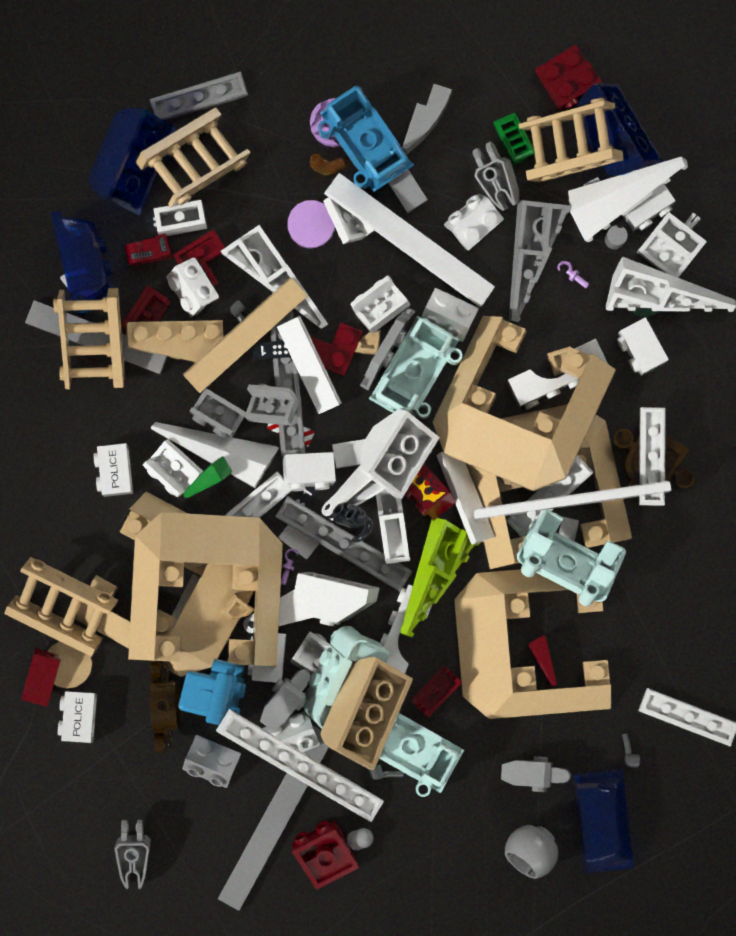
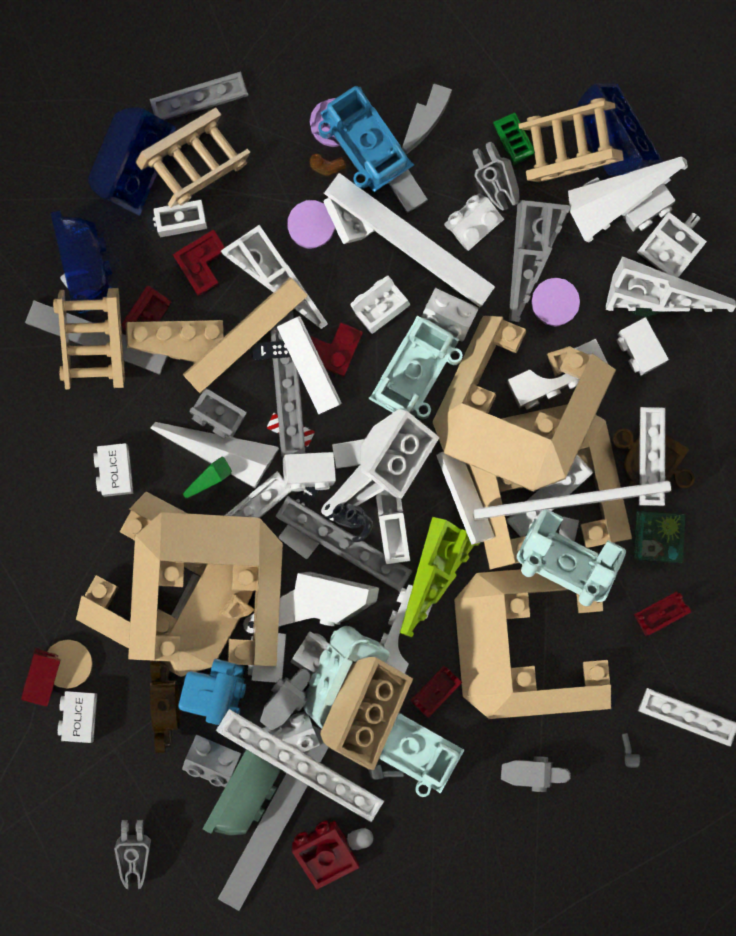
(51, 624): tan fence -> none
(148, 250): dark red leg -> none
(172, 468): white bracket -> none
(191, 286): white bracket -> none
(237, 309): dark grey hand -> none
(243, 796): none -> sand green windscreen
(271, 404): light grey bracket -> none
(288, 566): lavender hand -> none
(369, 343): tan tile -> none
(384, 354): light grey wing -> none
(429, 493): dark red brick -> none
(532, 851): light grey wheel -> none
(541, 654): dark red slope -> none
(555, 302): none -> lavender tile
(567, 77): dark red plate -> none
(574, 275): lavender hand -> none
(603, 821): clear blue windscreen -> none
(616, 237): light grey piece -> none
(659, 537): none -> clear green tile
(662, 613): none -> dark red hinge

